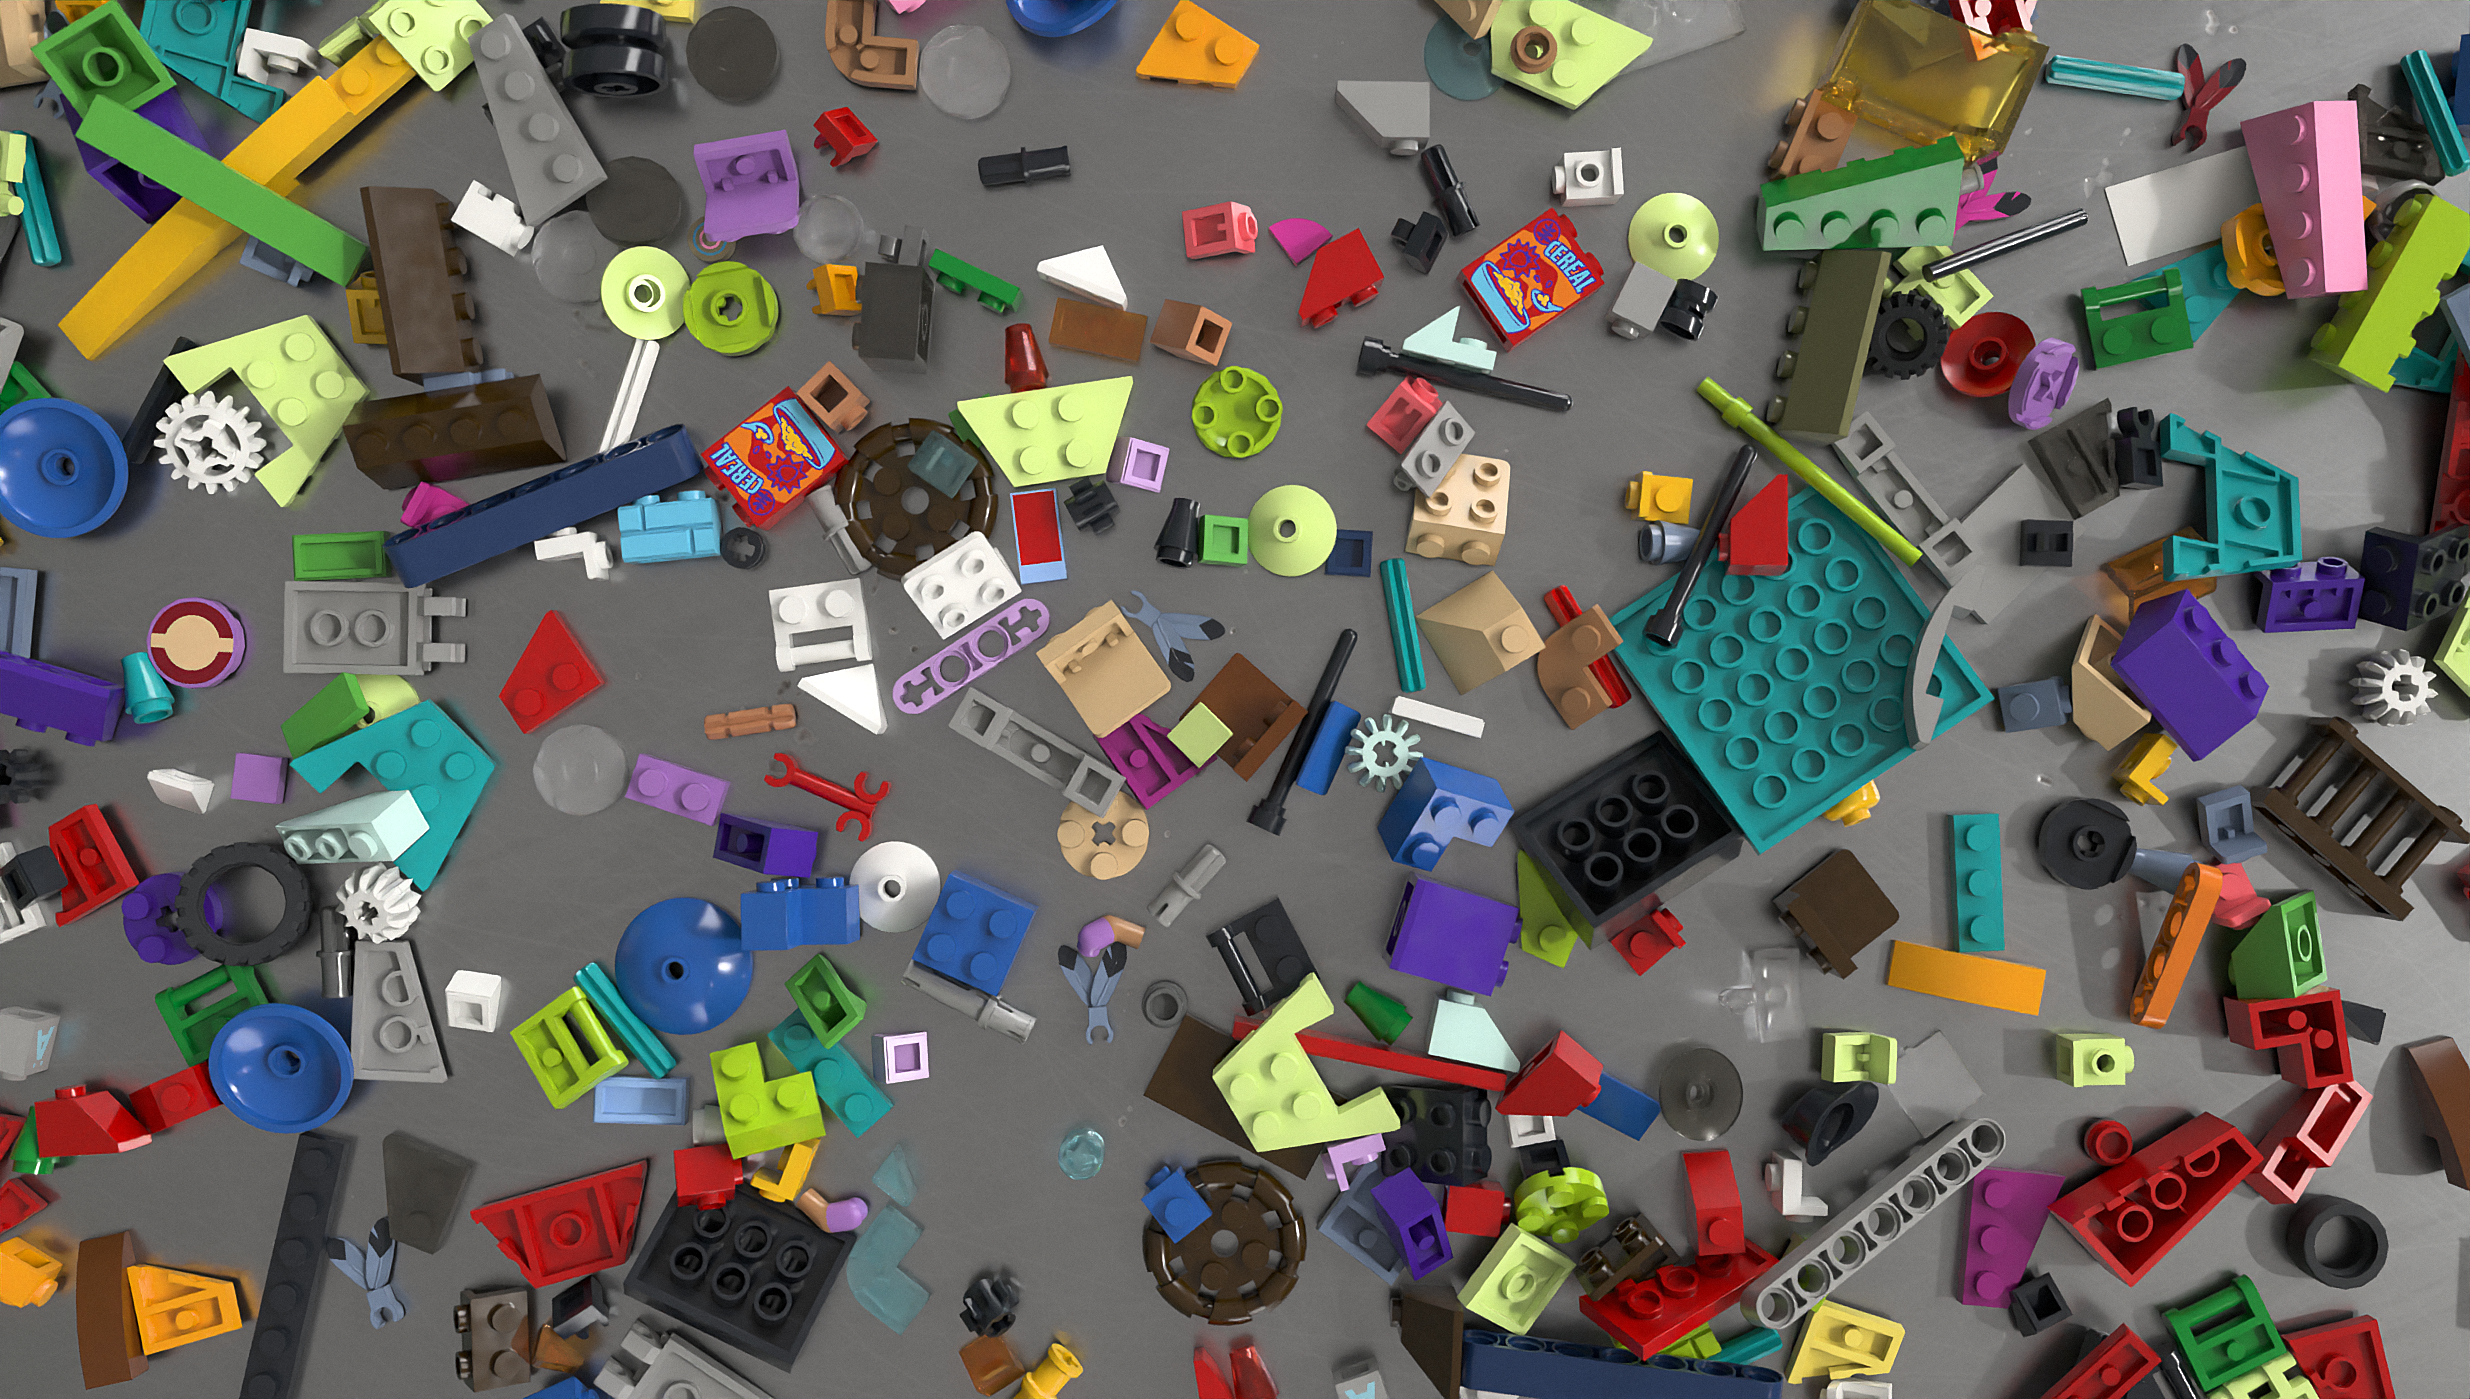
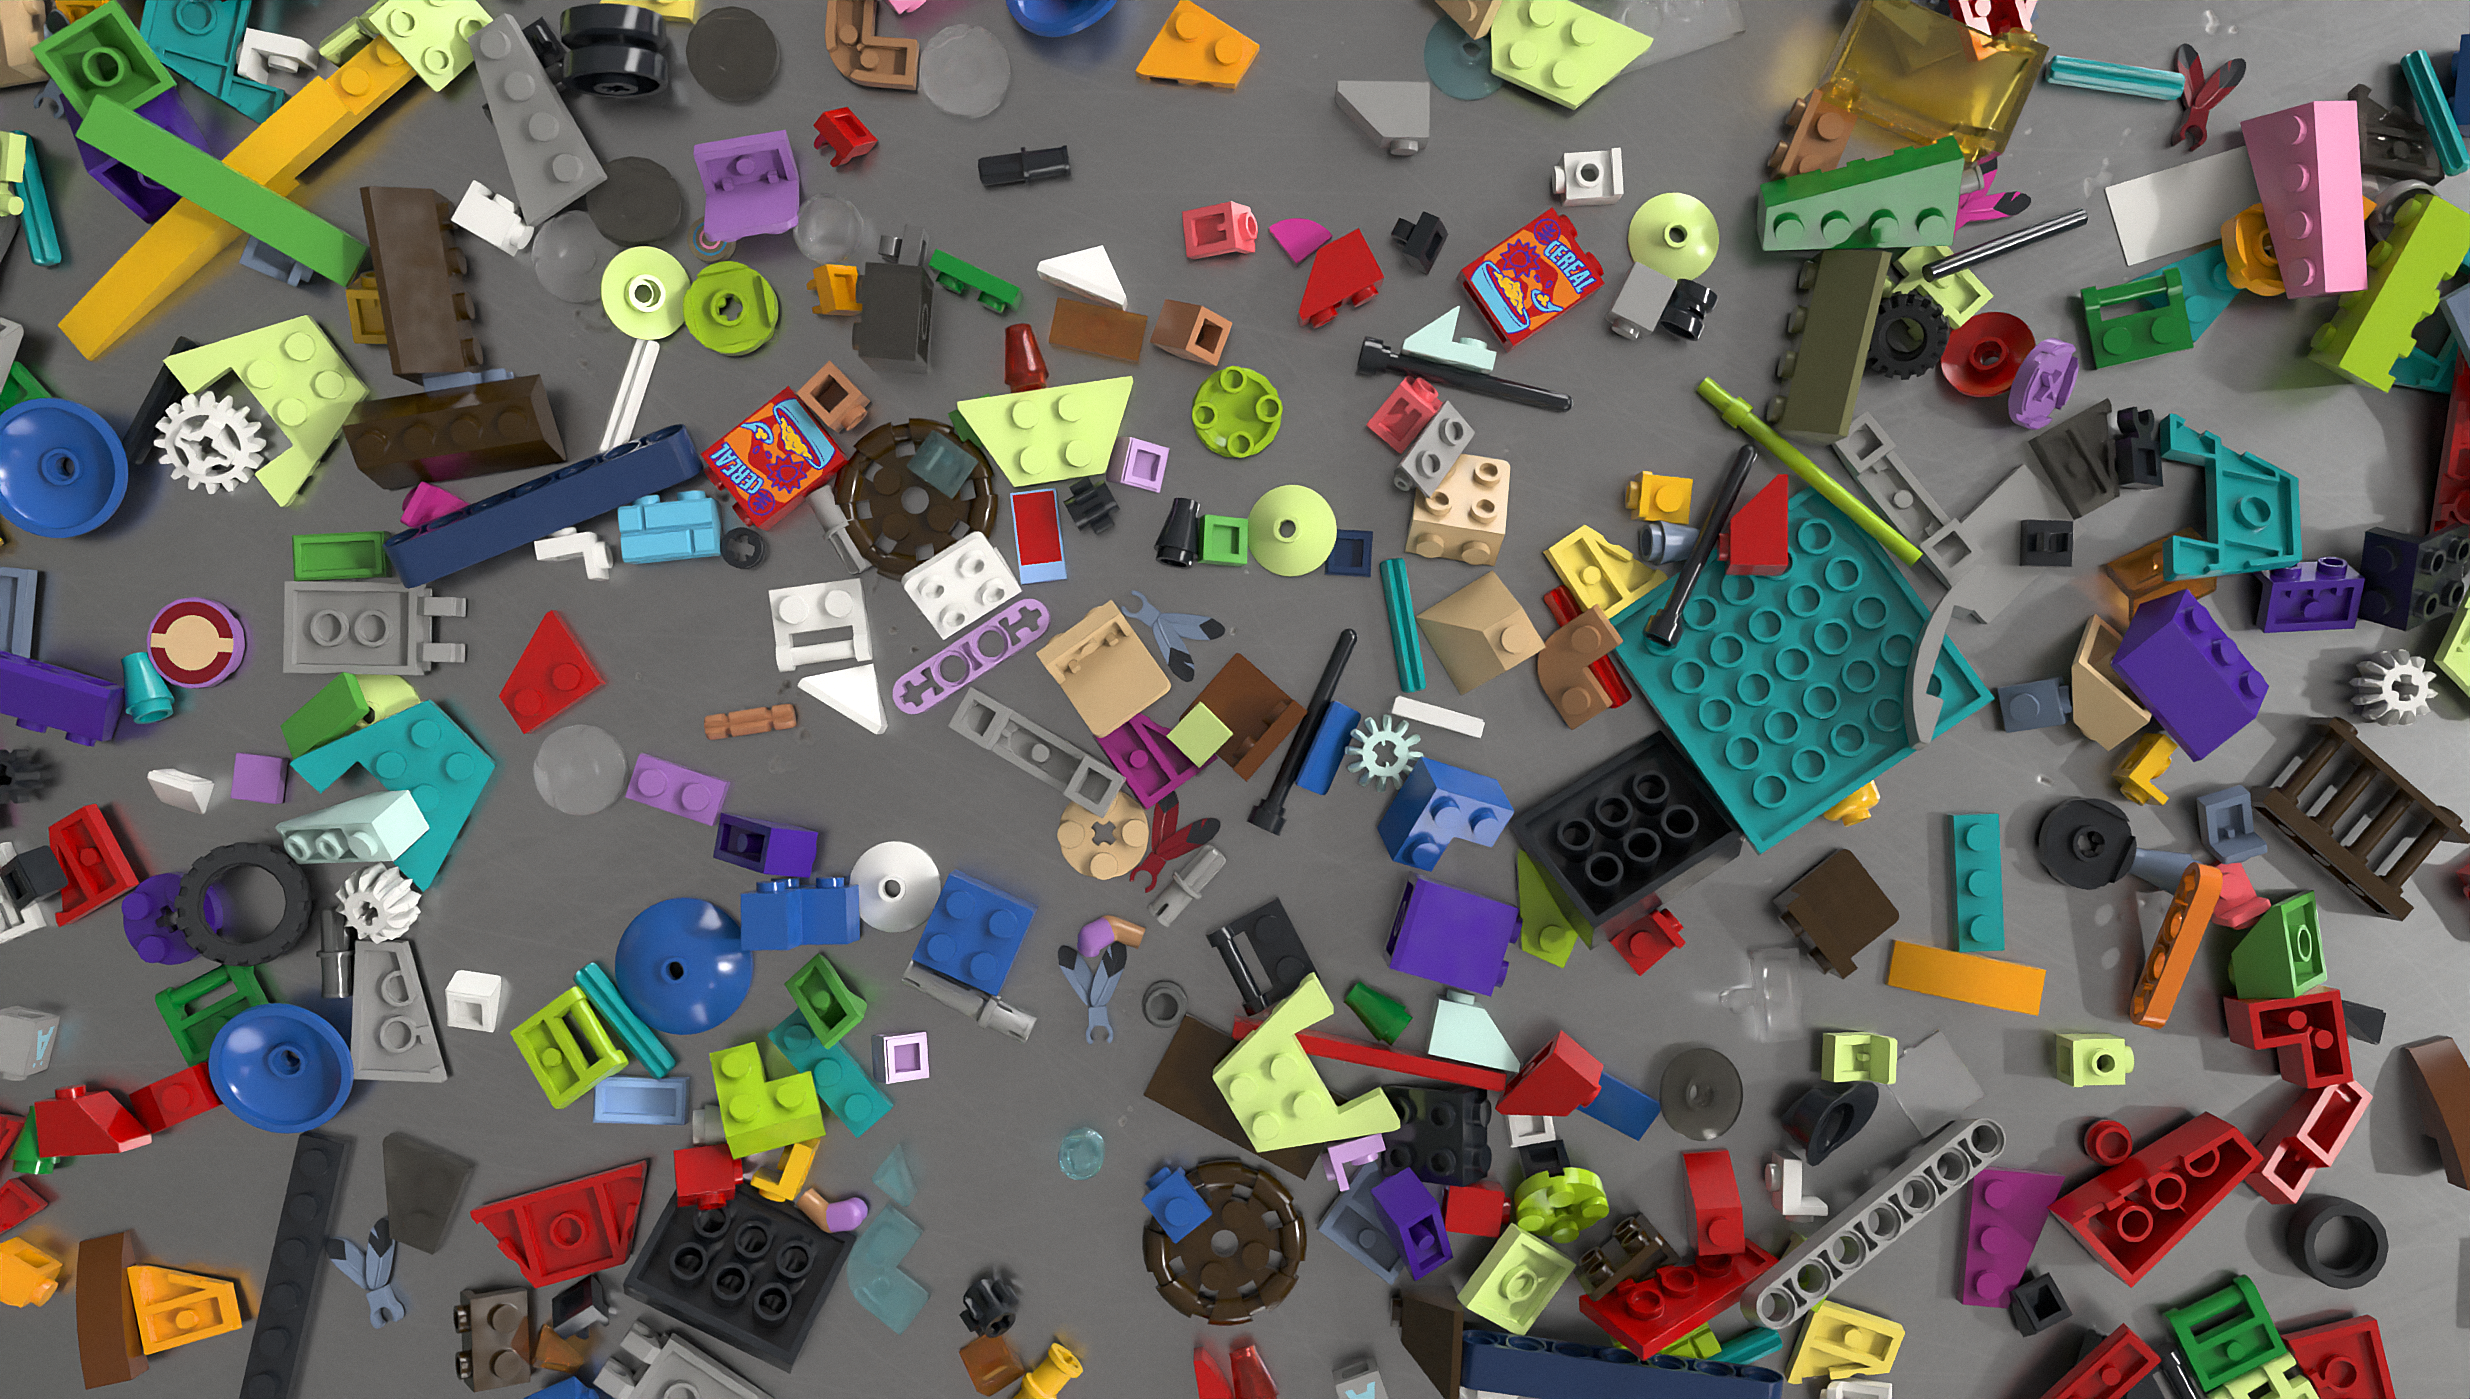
(861, 804): red bar -> none
(1167, 843): none -> dark red piece
(1449, 191): black axle -> none
(1537, 36): medium nougat plate -> none
(1601, 571): none -> light yellow wing

